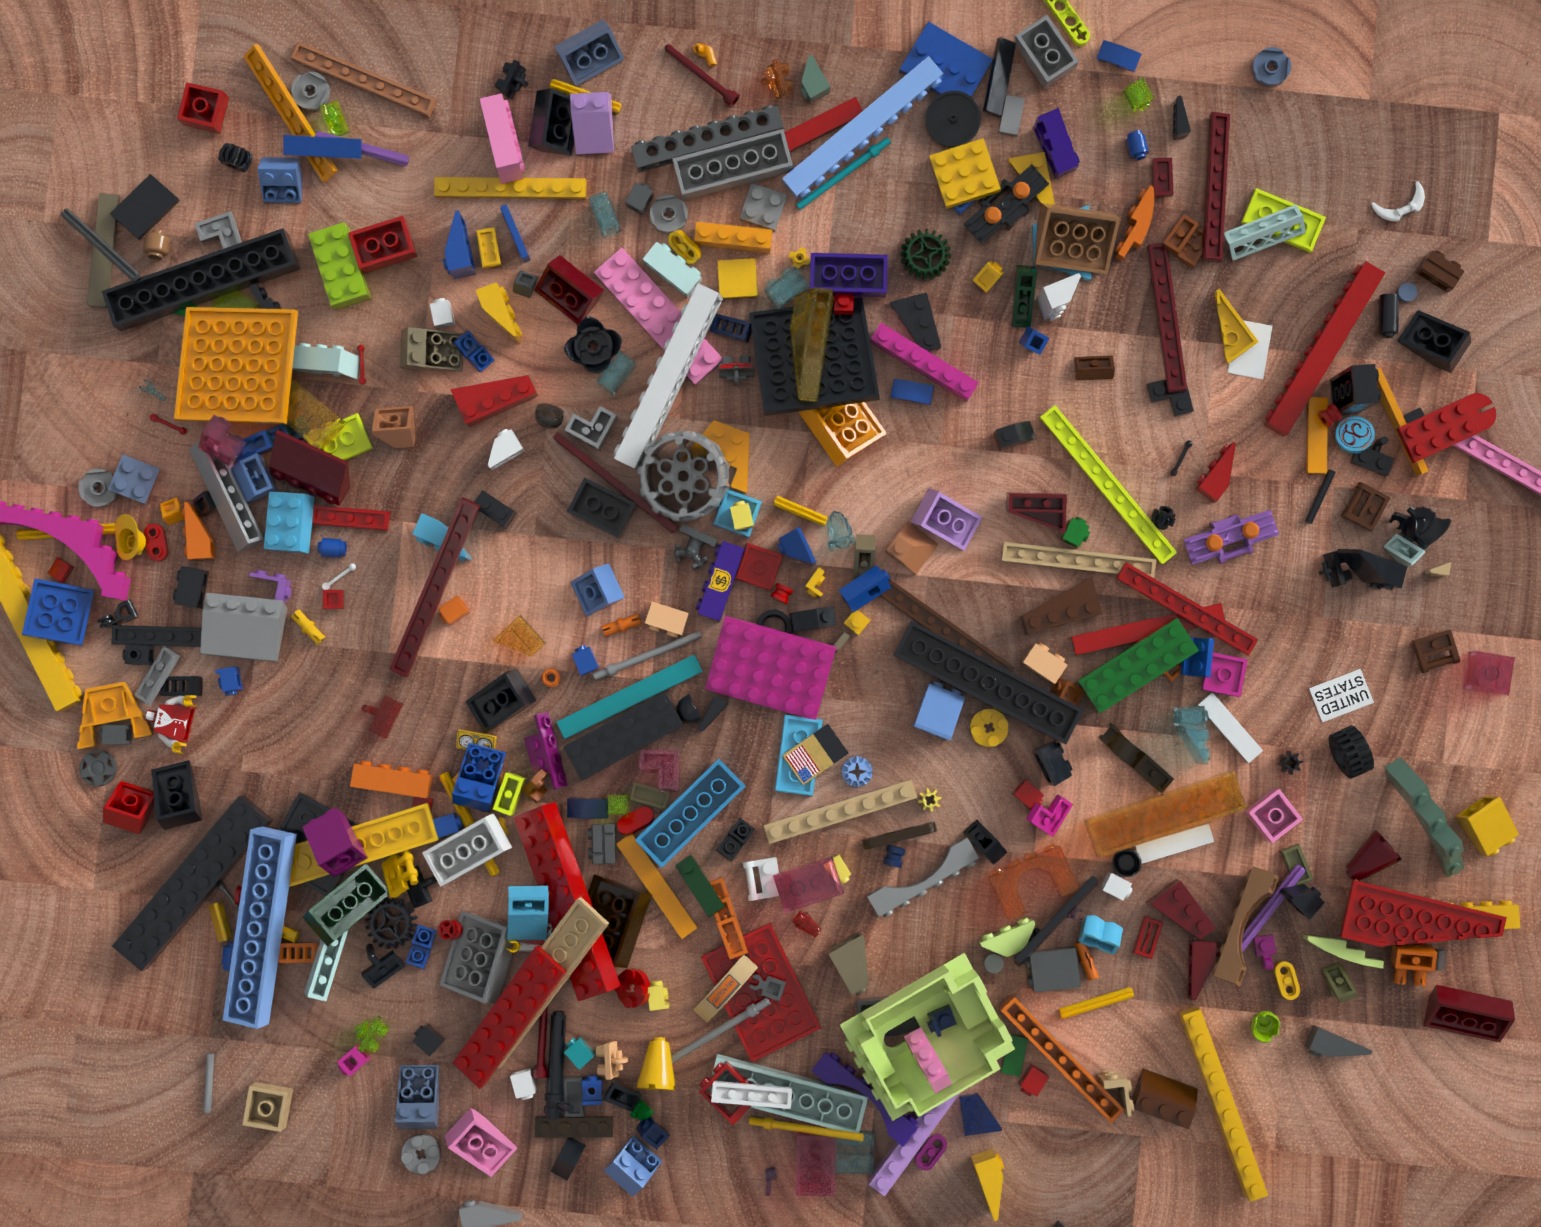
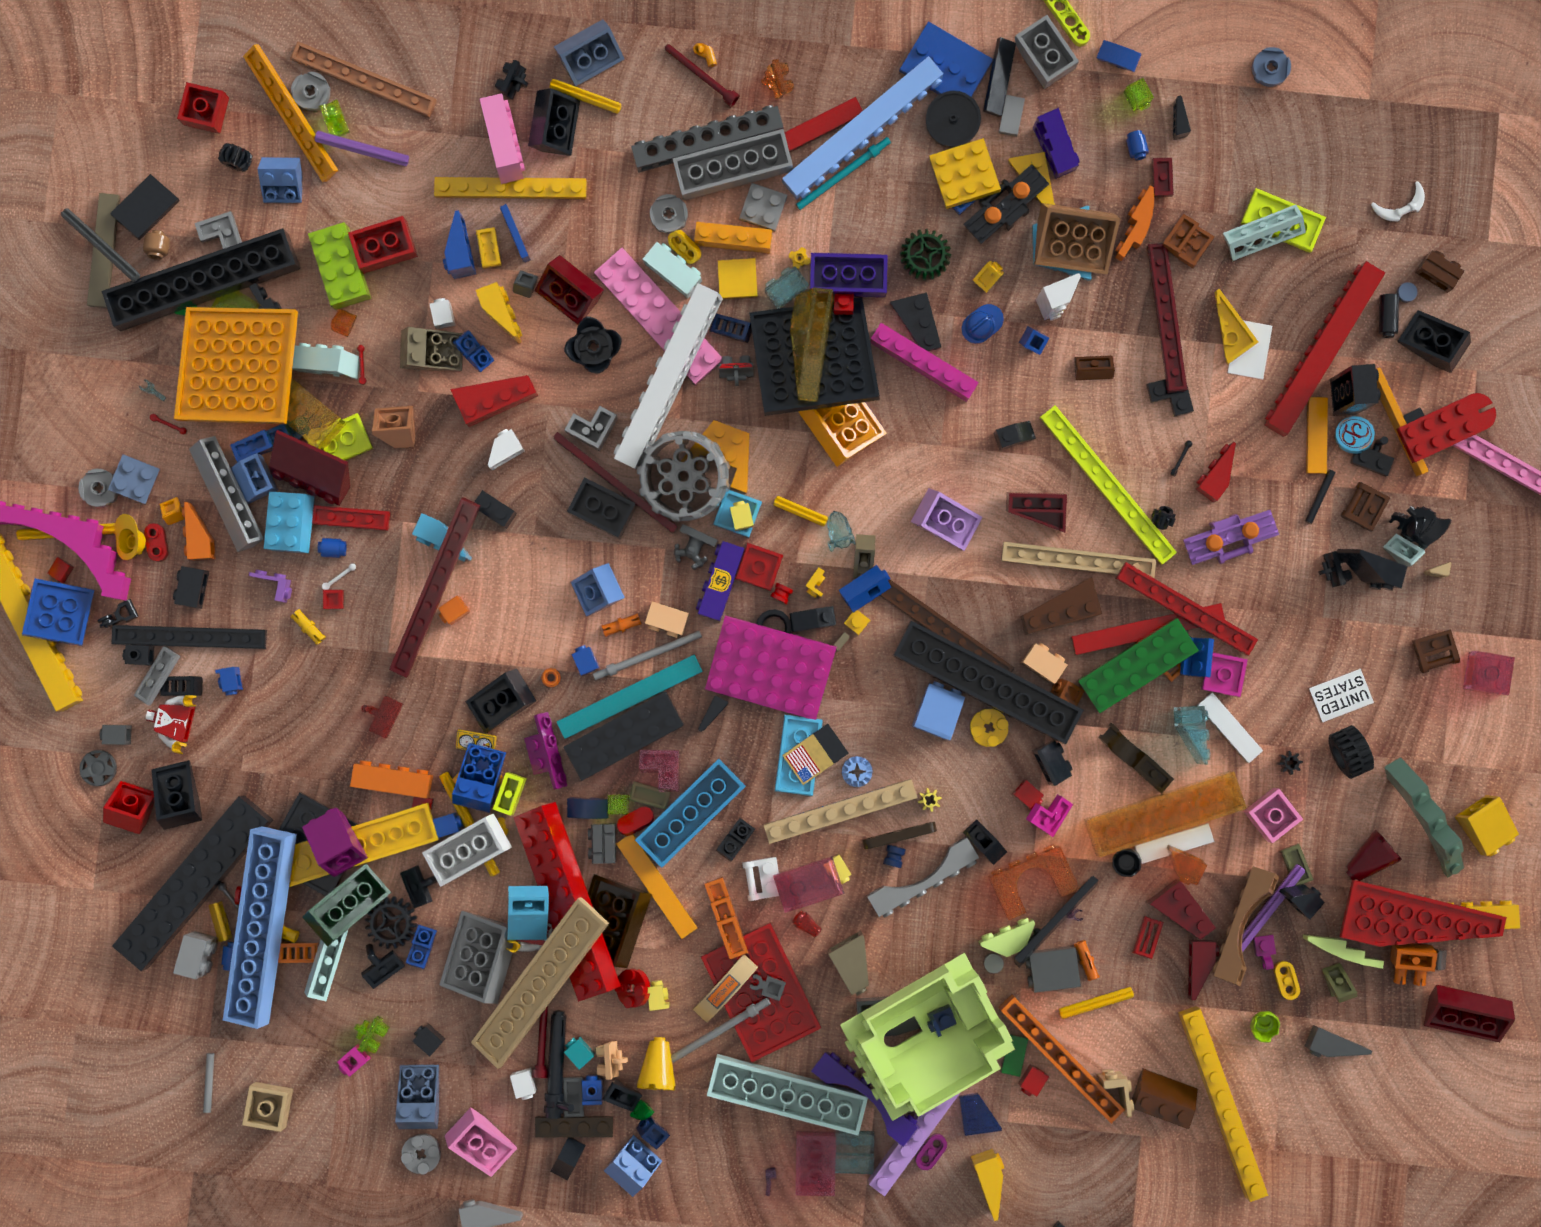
(109, 705): light orange wing -> none
(195, 955): none -> light grey piece
(204, 503): black plate -> none
(220, 443): clear pink brick -> none
(242, 627): light grey slope -> none
(322, 146): blue tile -> none
(343, 322): none -> clear orange slope
(394, 873): yellow plate -> none
(444, 929): red wheel -> none
(509, 1017): red plate -> none
(520, 637): clear yellow wing -> none
(535, 787): dark orange bracket -> none
(549, 415): clear smoke hair -> none
(592, 122): lavender slope -> none
(604, 214): clear light blue brick -> none
(616, 373): clear light blue brick -> none
(639, 198): dark grey brick -> none
(687, 710): black hair -> none
(700, 885): dark green slope -> none
(740, 1110): red window -> none
(751, 1094): white plate -> none
(770, 1123): yellow bar -> none
(796, 547): blue slope -> none
(813, 82): sand green slope -> none
(911, 548): nougat slope -> none
(912, 391): blue slope -> none
(928, 1060): bright pink brick -> none
(982, 323): none -> blue piece
(1023, 295): dark green slope -> none
(1075, 532): green brick -> none
(1100, 934): medium azure brick -> none
(1116, 886): white brick -> none
(1186, 866): none -> clear orange slope
(1216, 187): dark red tile -> none
(1329, 415): red wheel -> none

